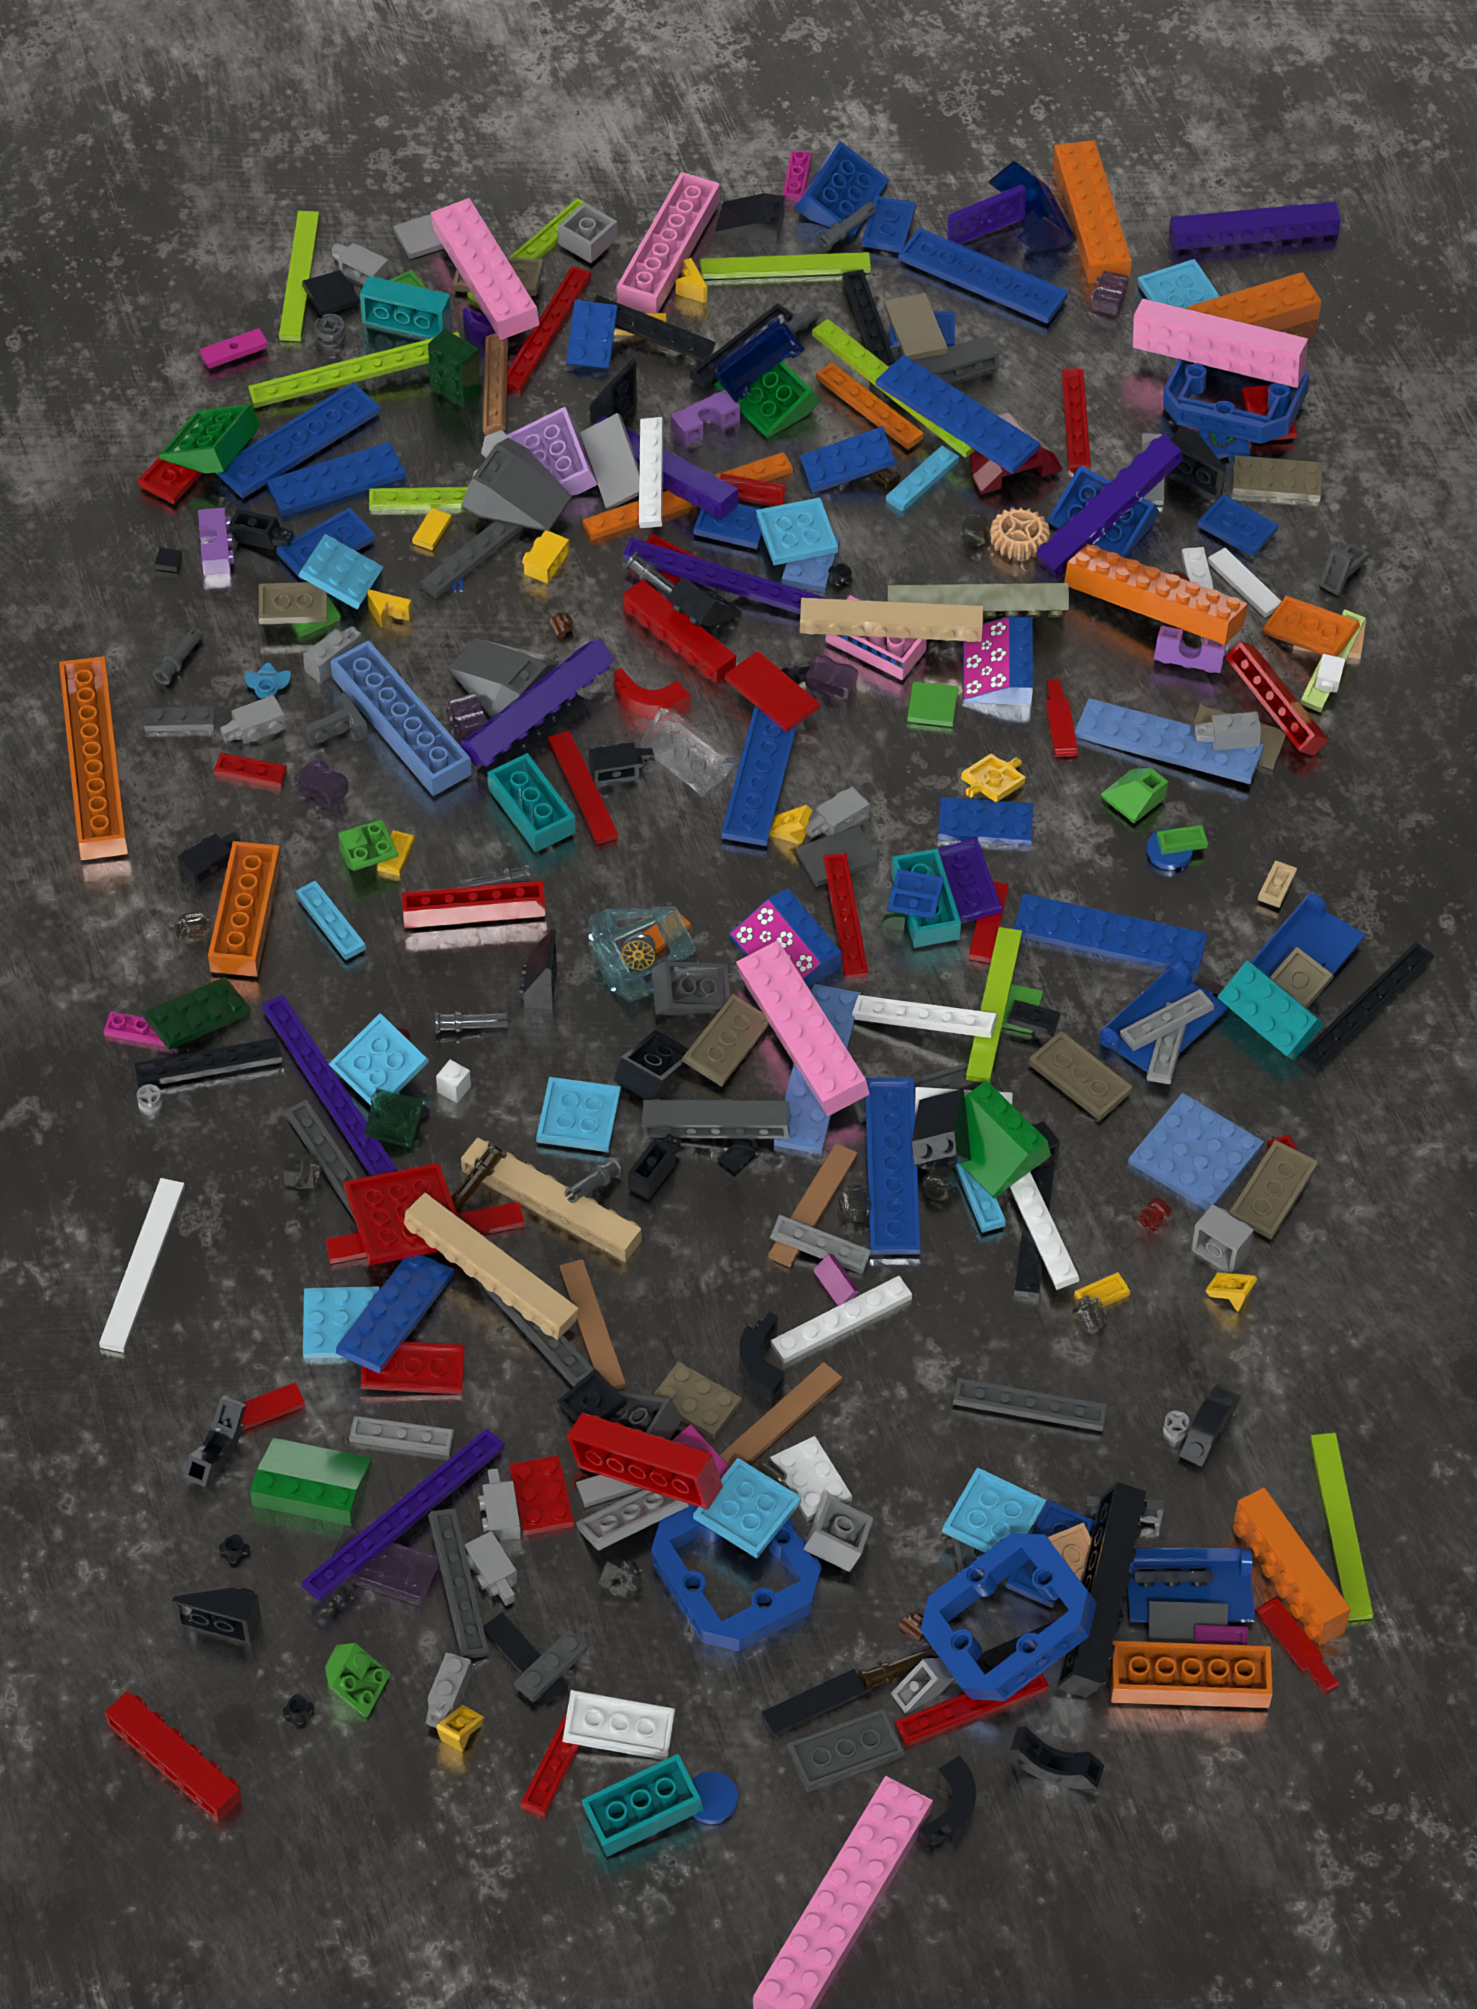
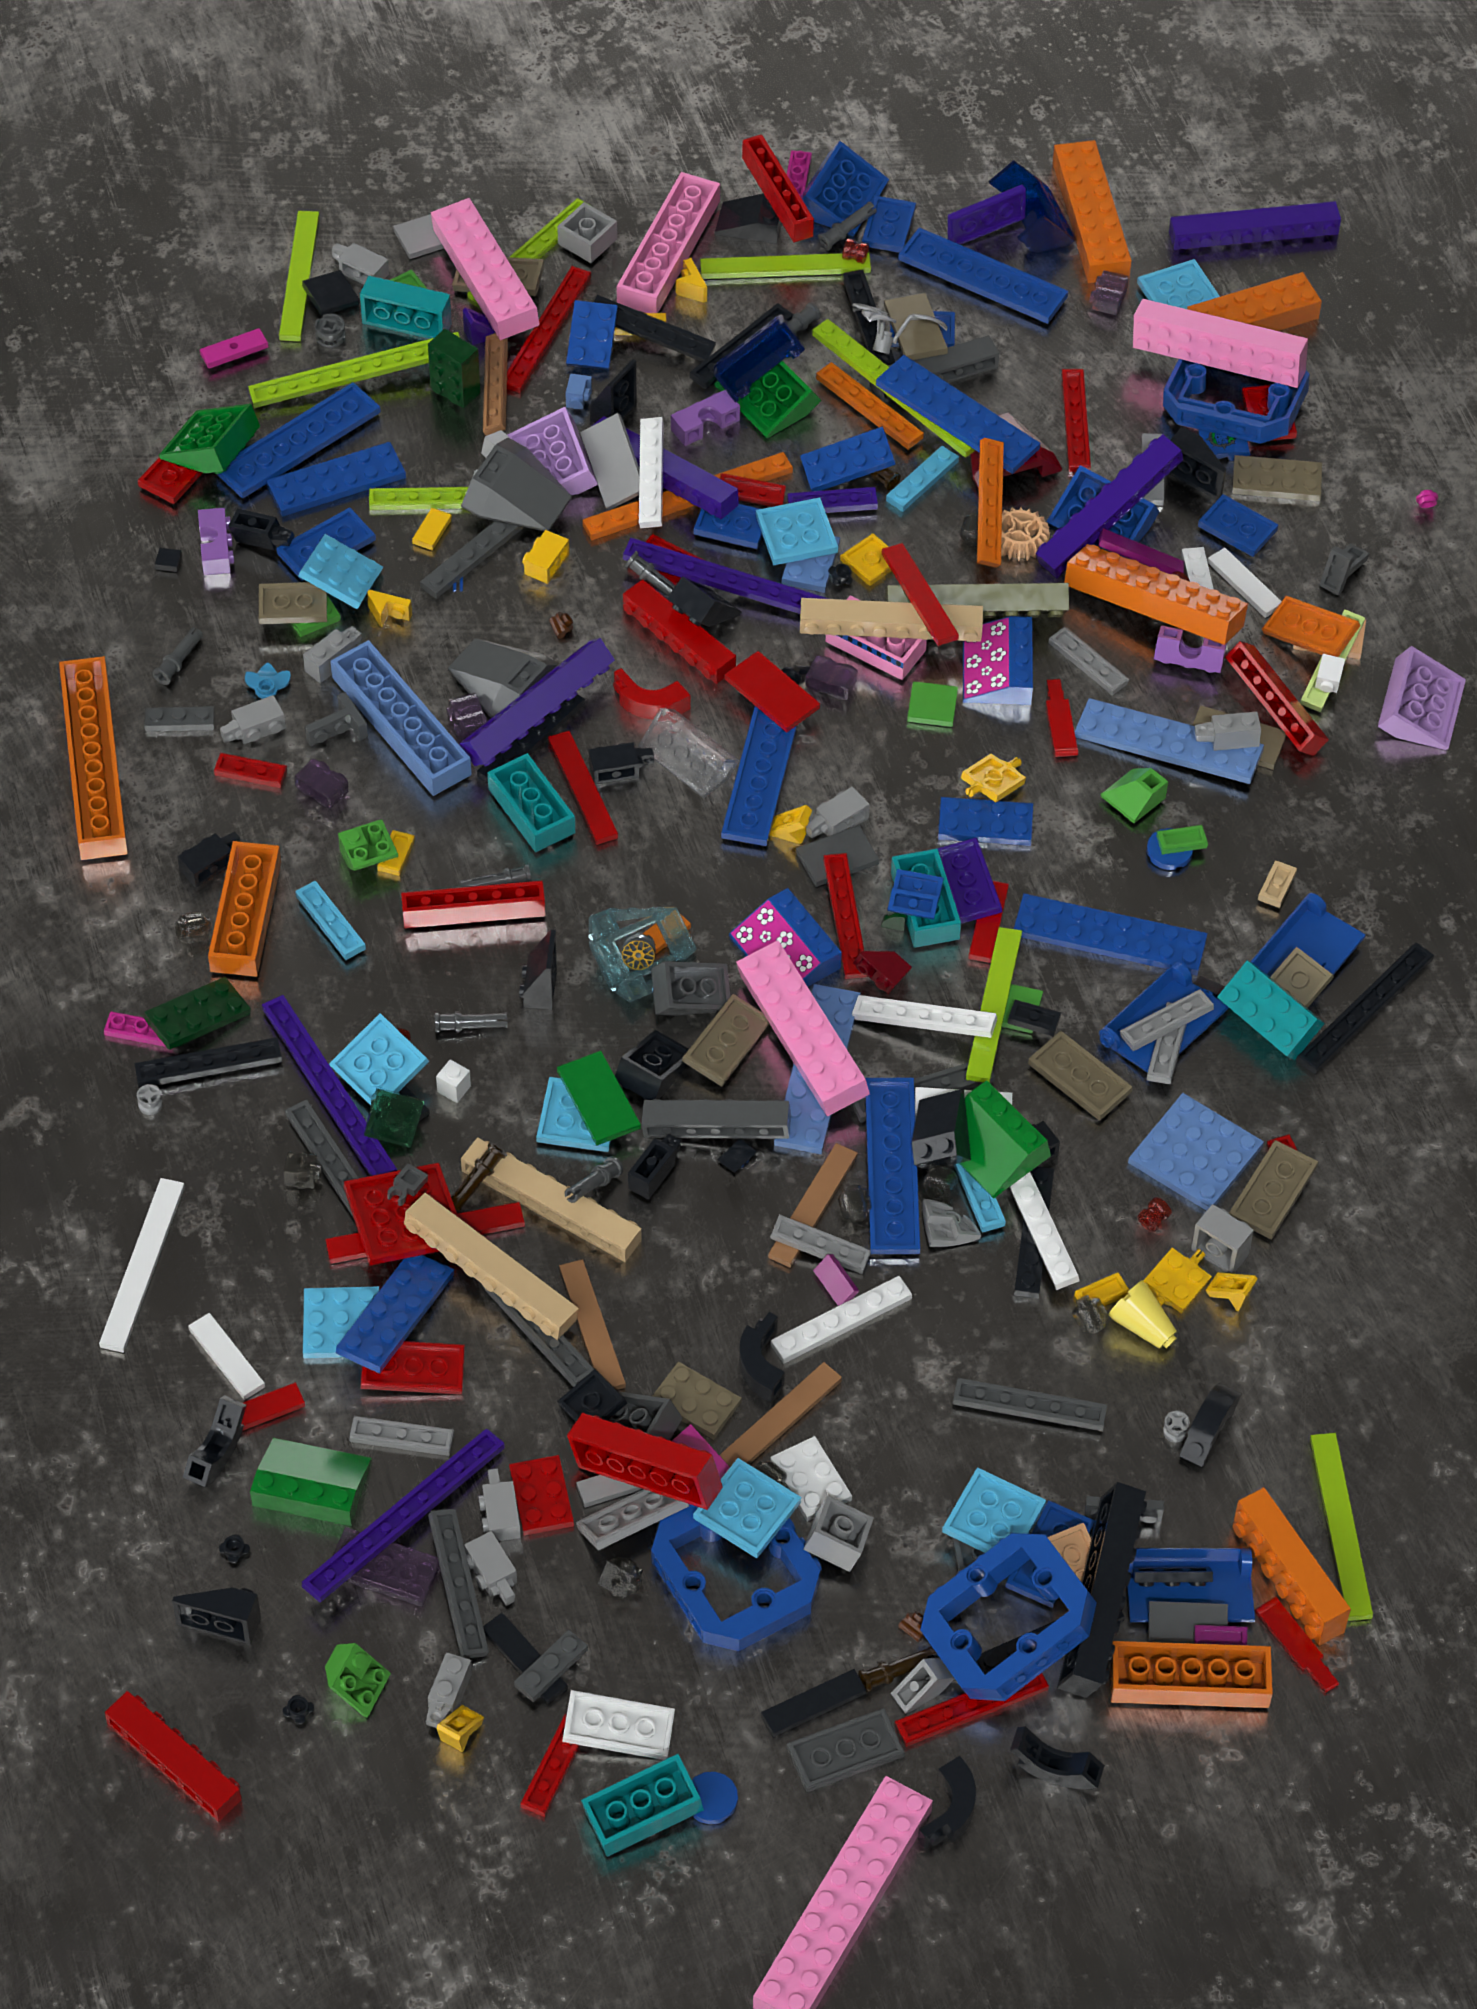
(226, 1356): none -> white tile
(408, 1181): none -> dark grey plate
(578, 391): none -> medium blue brick
(598, 1098): none -> green tile
(777, 188): none -> red brick
(840, 500): none -> dark purple plate
(855, 250): none -> clear red wheel
(867, 560): none -> yellow tile
(883, 968): none -> dark red slope
(884, 338): none -> light grey plant
(920, 594): none -> red tile
(946, 1226): none -> light grey brick
(990, 502): none -> orange plate
(1088, 661): none -> light grey tile
(1139, 552): none -> magenta tile
(1144, 1316): none -> light yellow cone
(1178, 1279): none -> yellow plate
(1421, 700): none -> lavender slope
(1427, 499): none -> dark pink plate

